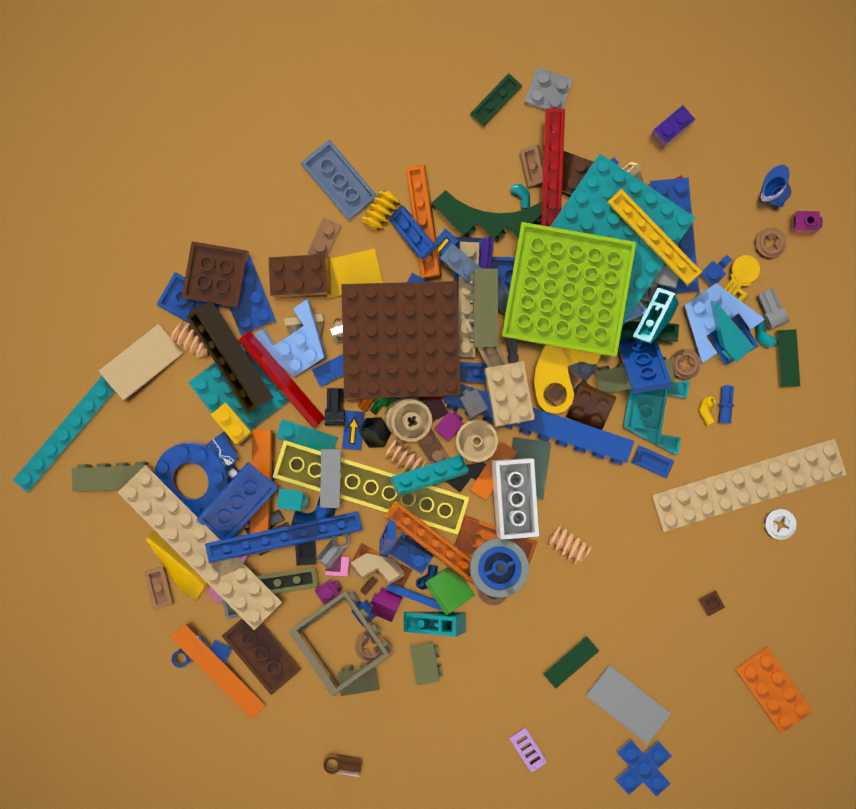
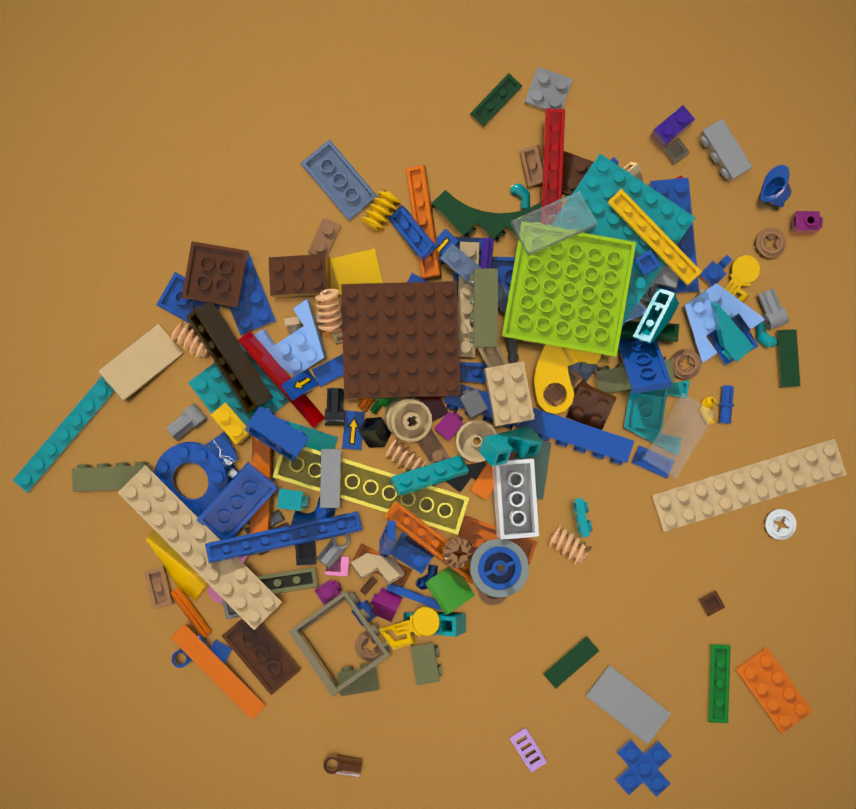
(189, 419): none -> light grey piece
(190, 612): none -> orange axle
(276, 433): none -> blue brick
(300, 384): none -> blue tile
(330, 310): none -> light nougat piece
(423, 622): none -> yellow piece
(452, 546): none -> medium nougat gear
(498, 447): none -> teal arch
(553, 223): none -> clear tile
(584, 526): none -> teal plate
(647, 263): none -> blue tile
(676, 151): none -> dark tan tile
(679, 436): none -> clear tile
(719, 683): none -> green tile
(725, 150): none -> light grey brick

